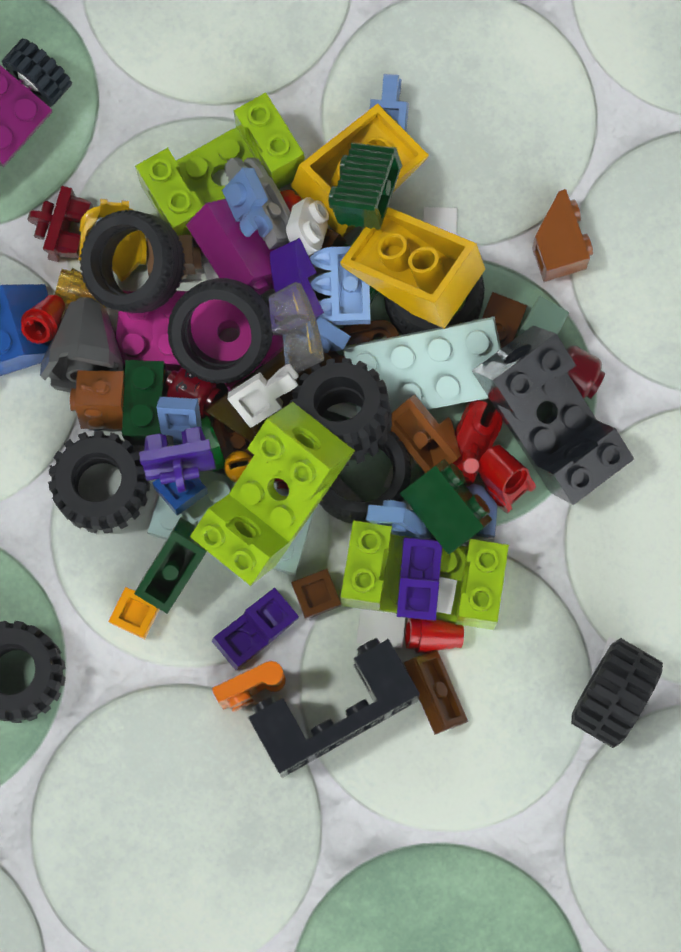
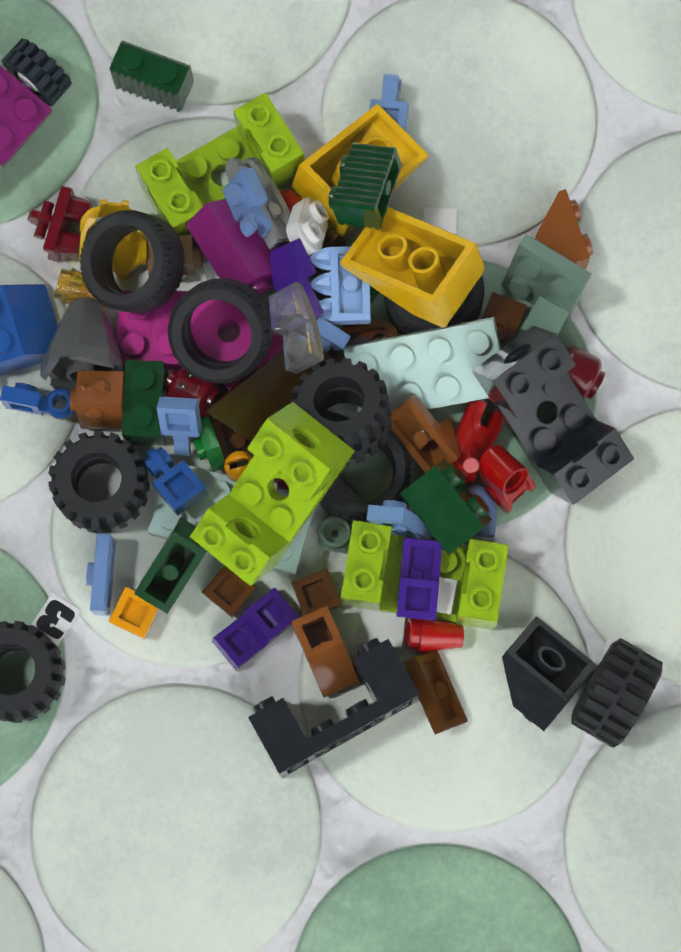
(27, 399): none -> blue plate
(43, 319): red cone -> none
(56, 618): none -> sticker
(101, 573): none -> medium blue plate
(151, 75): none -> dark green brick
(178, 461): dark purple hips -> none
(228, 591): none -> reddish brown plate
(239, 690): orange plate -> none
(261, 398): white plate -> none
(325, 538): none -> sand green plate
(325, 651): none -> dark orange slope
(543, 673): none -> black slope
(545, 273): none -> sand green plate

